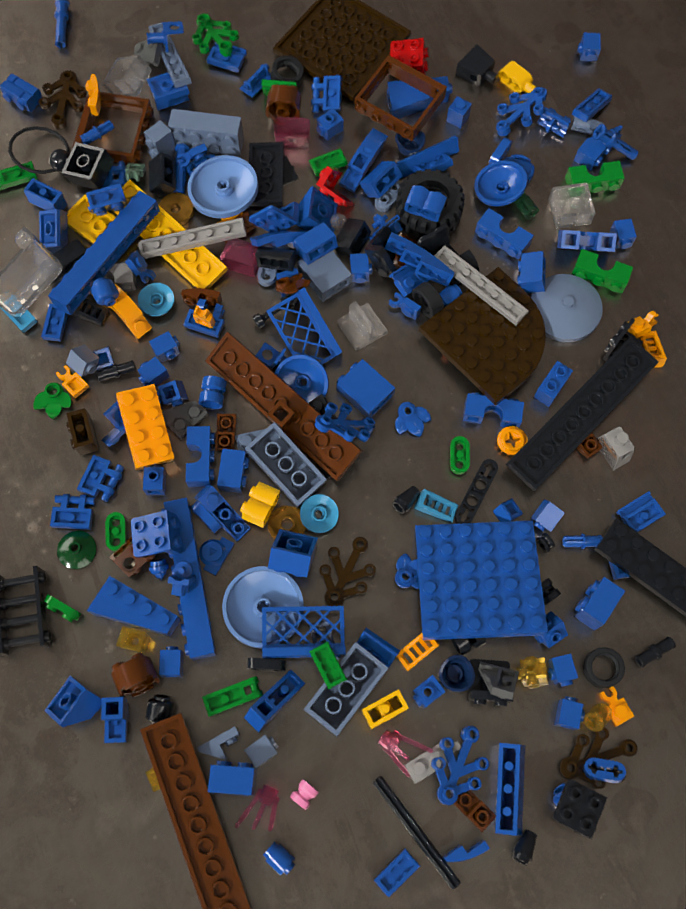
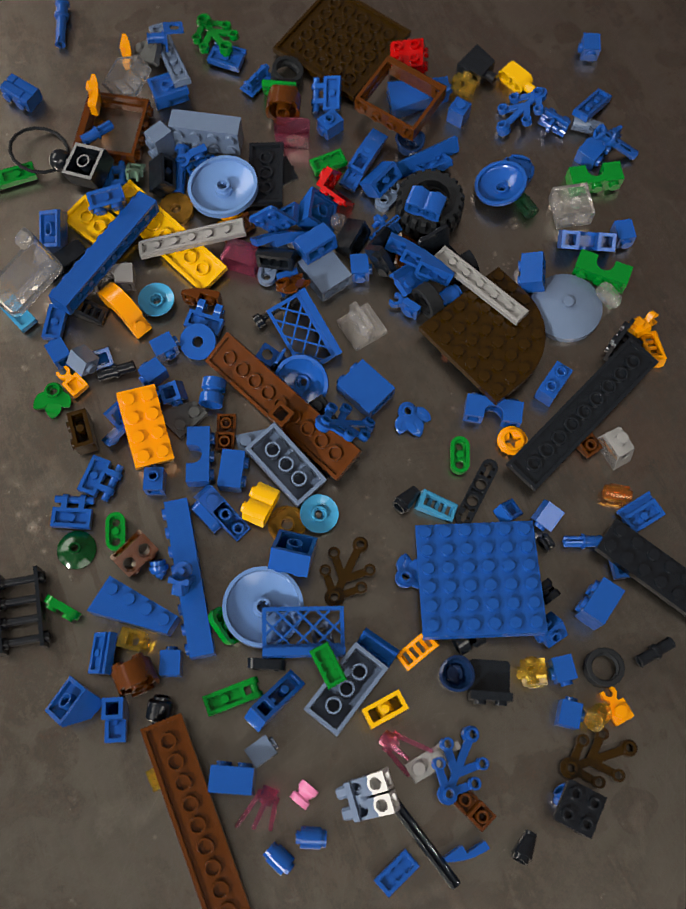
(44, 196): blue brick -> none
(58, 352): none -> blue brick
(67, 80): dark brown plant -> none
(102, 653): none -> blue plate
(104, 291): blue head -> none
(125, 46): none -> light orange slope
(138, 267): blue plate -> none
(156, 534): blue bracket -> none
(190, 334): none -> blue tile
(203, 317): light orange plate -> none
(214, 553): blue piece -> none
(214, 746): sand blue slope -> none
(220, 626): none -> green plate
(311, 837): none -> blue brick
(361, 800): none -> hips
(436, 691): blue brick -> none
(469, 87): none -> clear yellow brick
(499, 680): dark grey wing -> none
(501, 150): blue beam -> none
(510, 789): blue brick -> none
(513, 243): blue arch -> none
(604, 775): blue beam -> none
(608, 295): none -> clear brick
(617, 494): none -> clear orange brick

